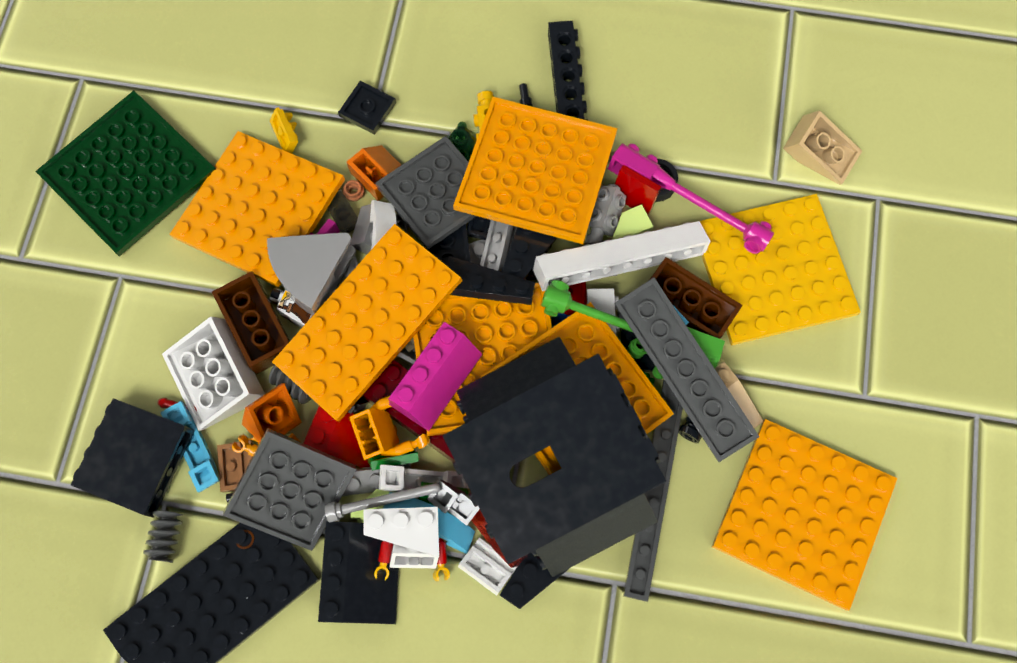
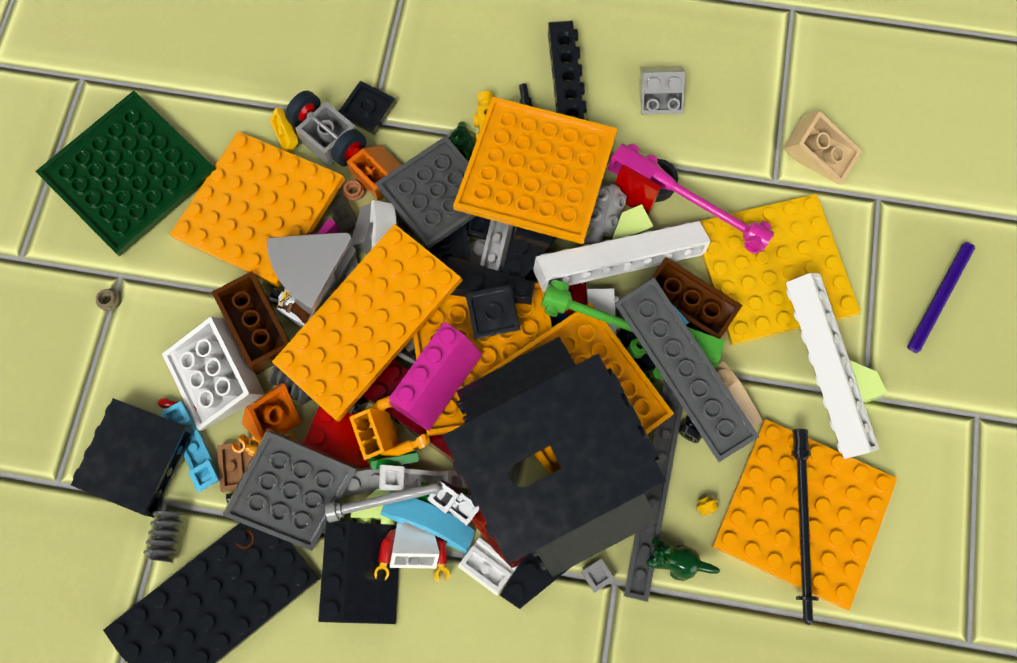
(103, 295): none -> dark tan plate
(324, 129): none -> brick
(406, 527): white wing -> none
(493, 311): none -> black tile
(597, 575): none -> light grey plate
(662, 90): none -> light grey slope
(681, 560): none -> dark green animal
(707, 506): none -> yellow plate
(801, 454): none -> black bar
(831, 366): none -> white brick
(868, 382): none -> yellowish green slope
(941, 297): none -> dark purple axle

